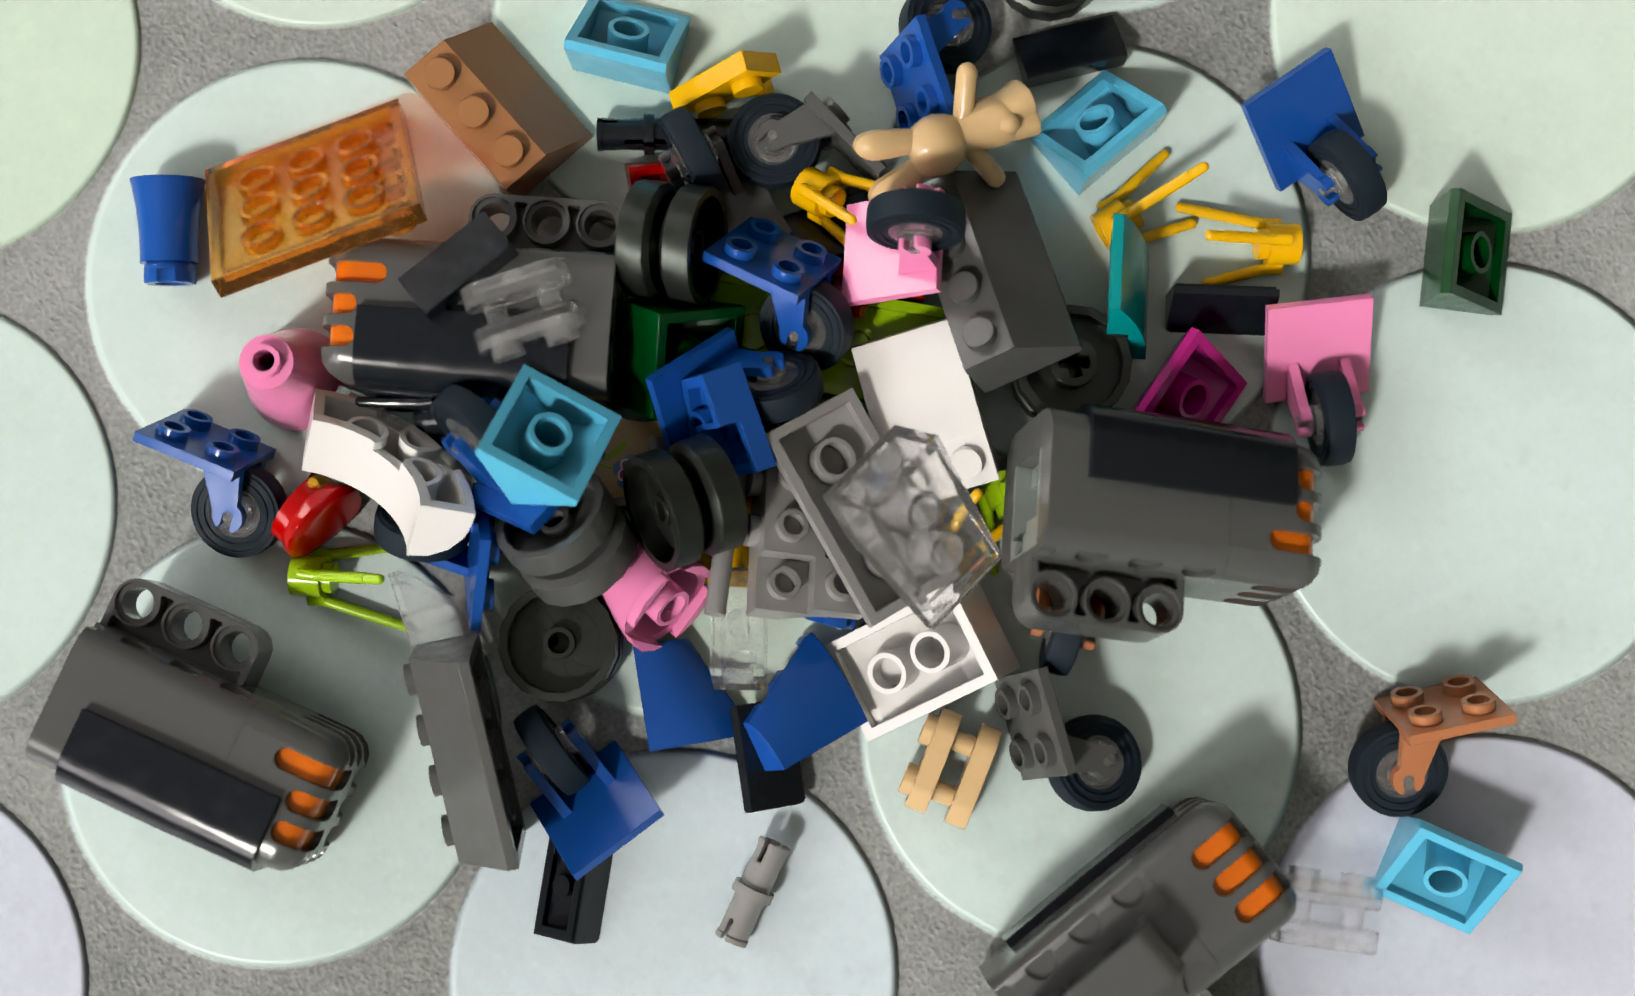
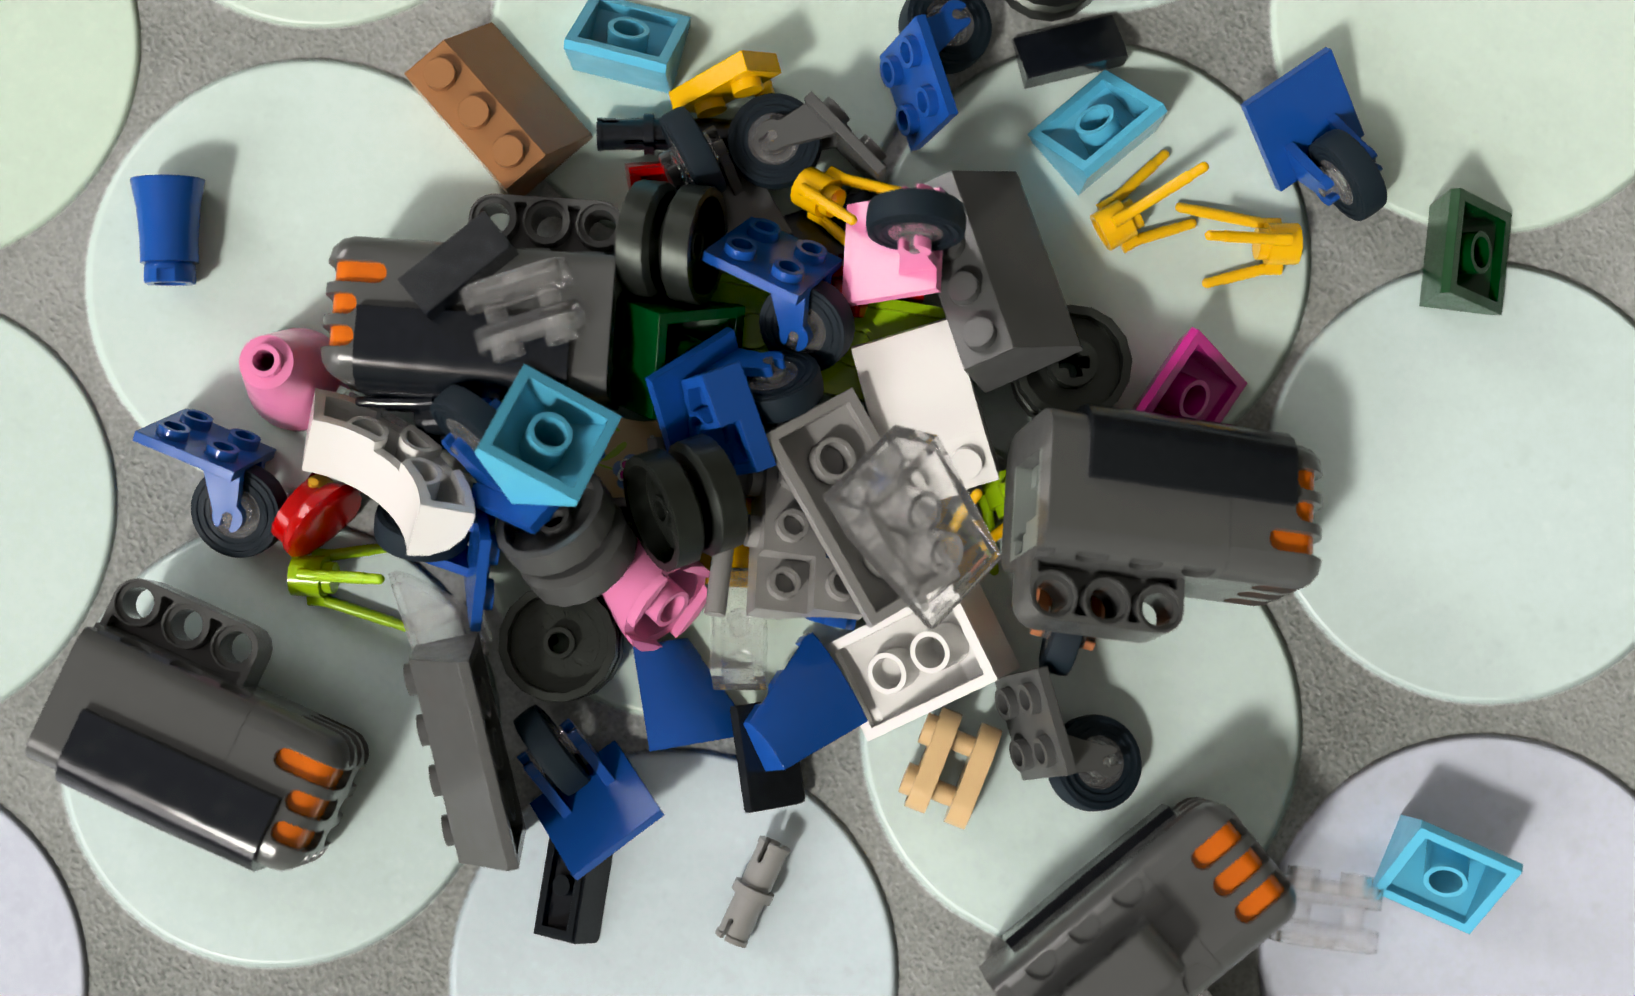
(312, 198): clear orange plate -> none
(942, 141): tan animal -> none
(1128, 285): teal slope -> none
(1218, 308): black slope -> none
(1319, 366): bright pink plate -> none
(1400, 762): nougat plate -> none

